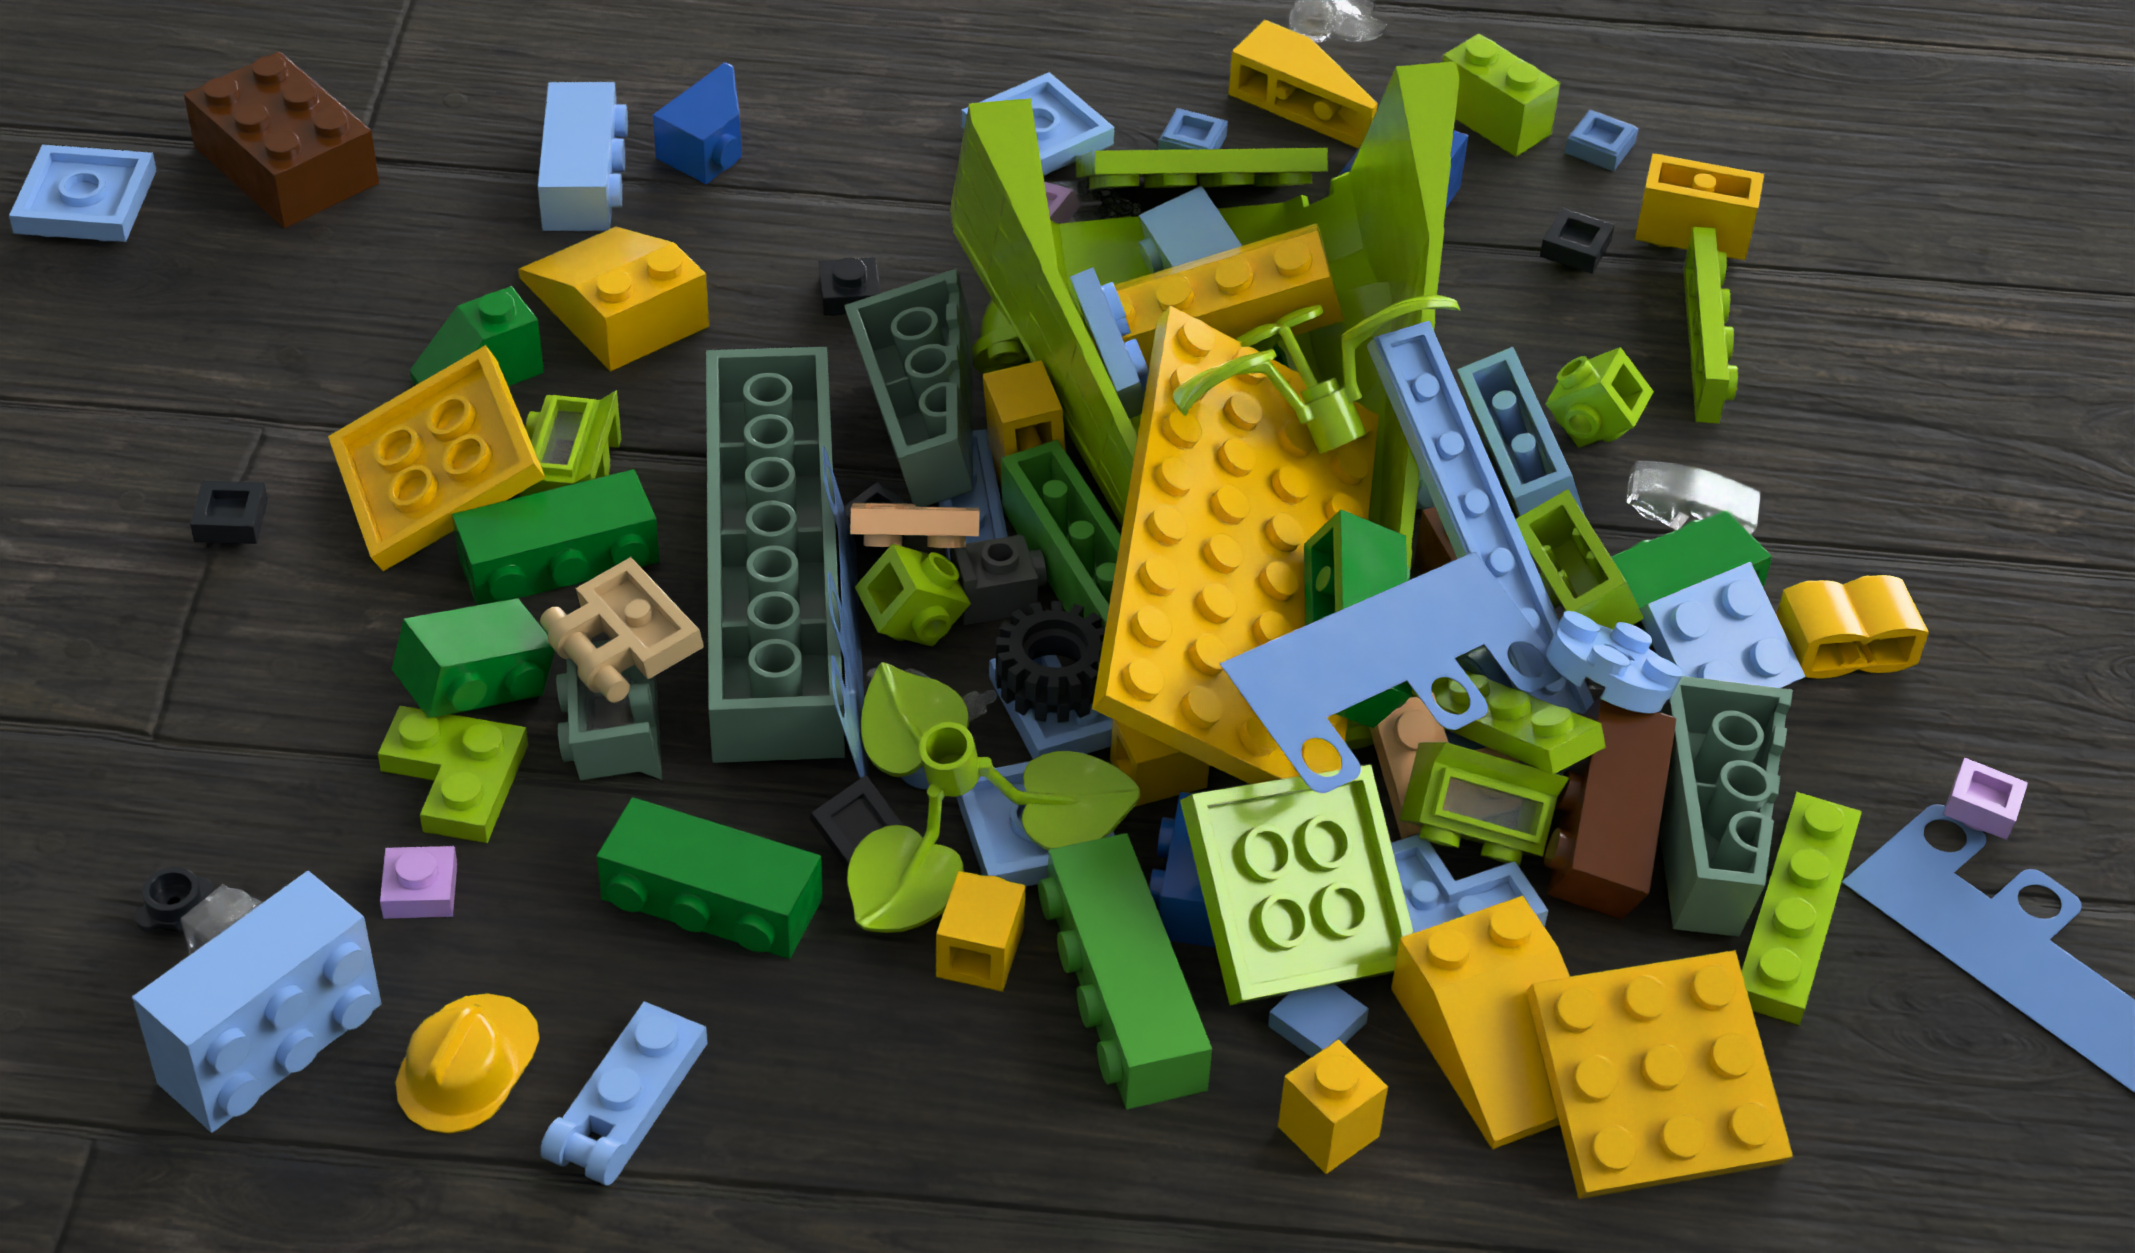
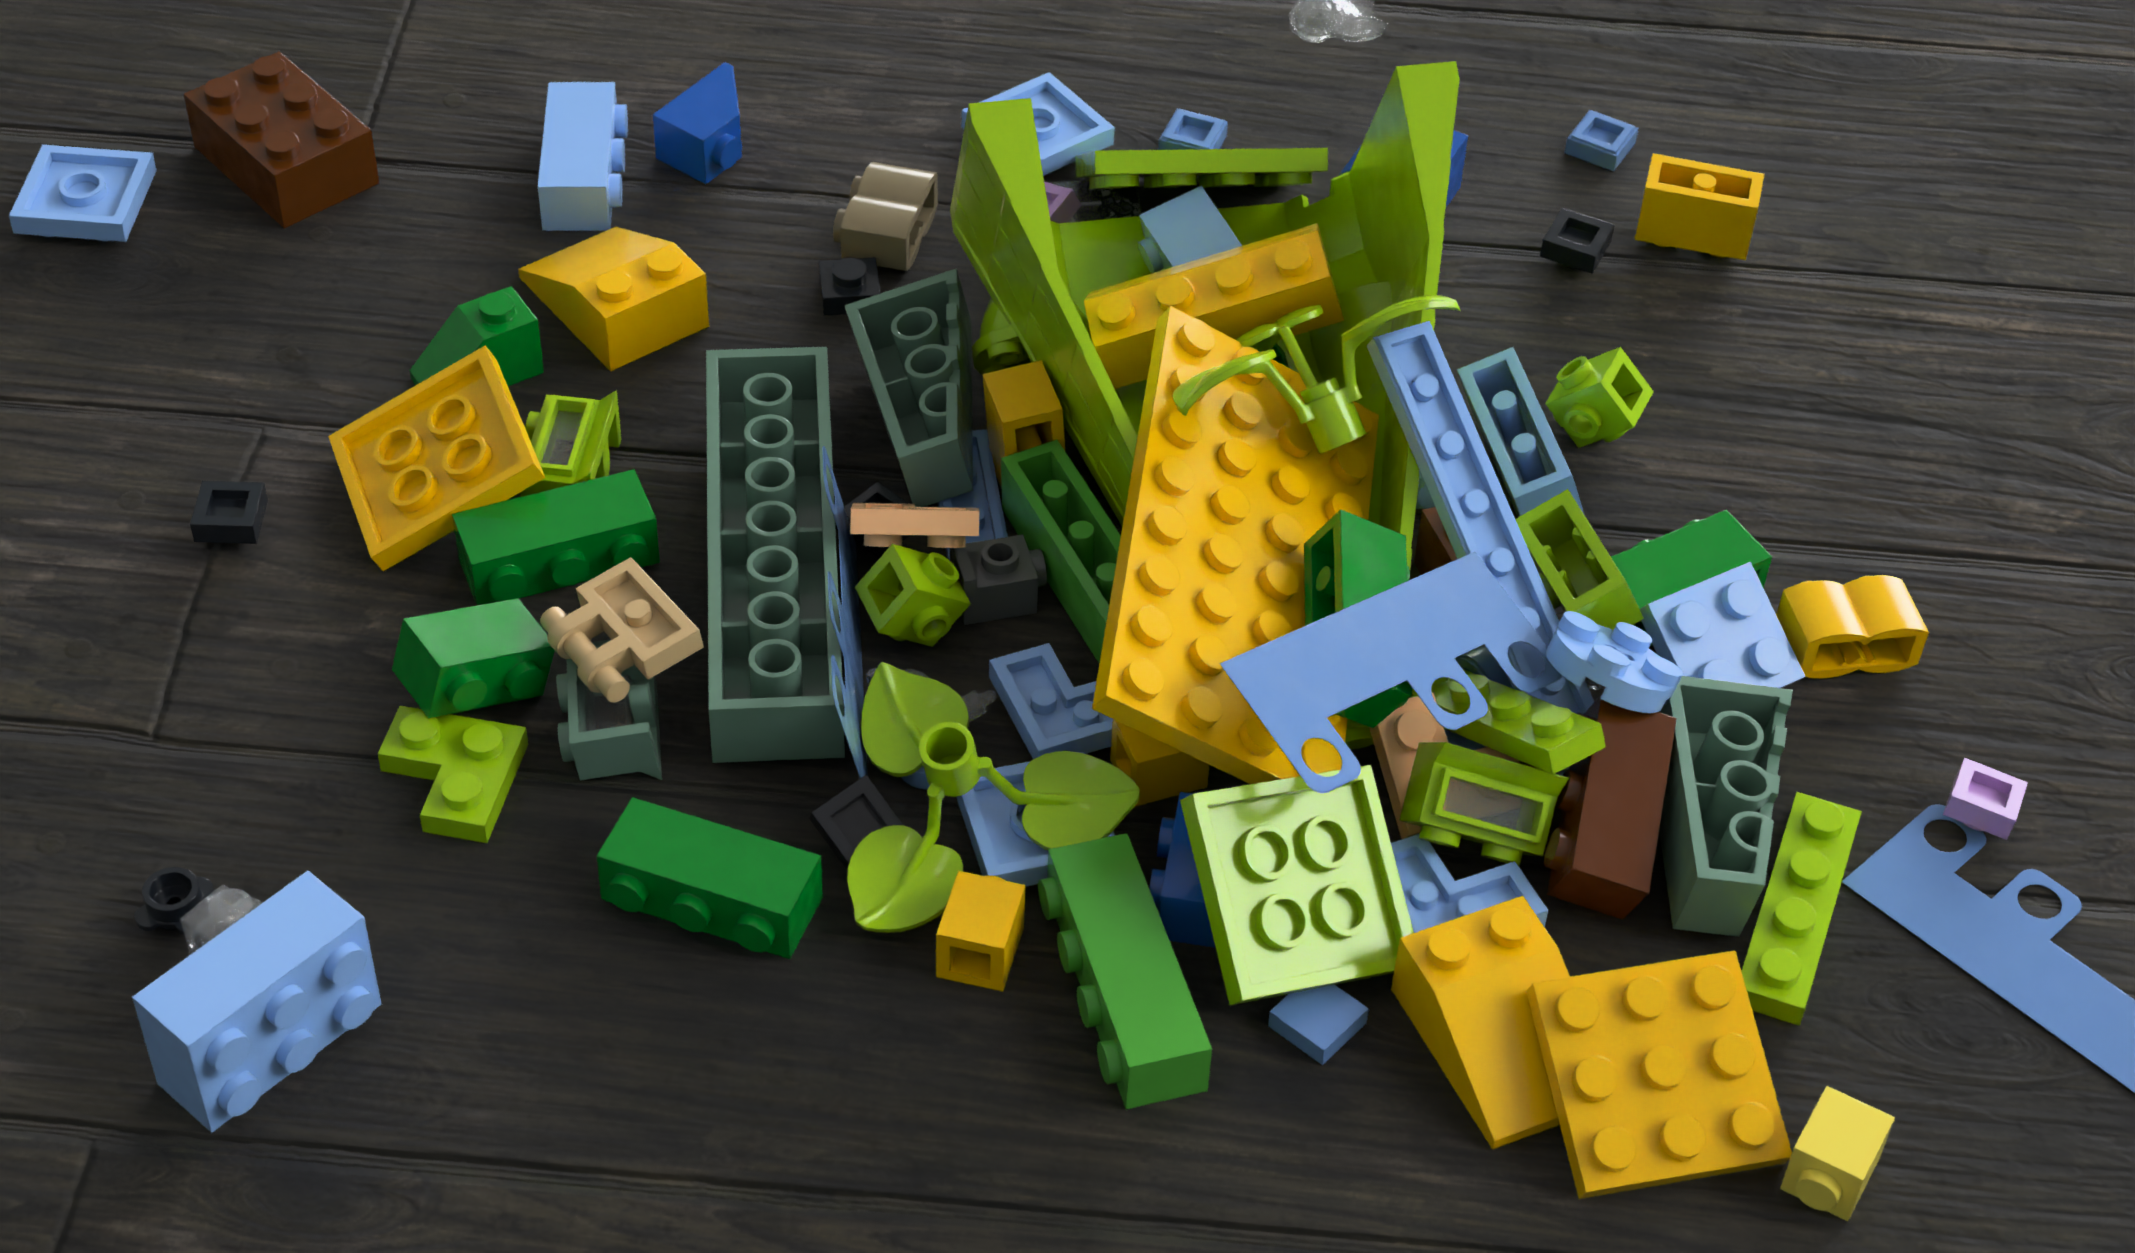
(418, 882): lavender plate -> none
(465, 1062): yellow piece -> none
(625, 1093): light blue plate -> none
(887, 215): none -> dark tan brick
(1042, 635): black tyre -> none
(1107, 326): light blue plate -> none
(1301, 83): yellow slope -> none
(1332, 1106): yellow brick -> none
(1503, 95): lime brick -> none
(1676, 491): clear slope -> none
(1709, 338): lime plate -> none
(1836, 1153): none -> light yellow brick

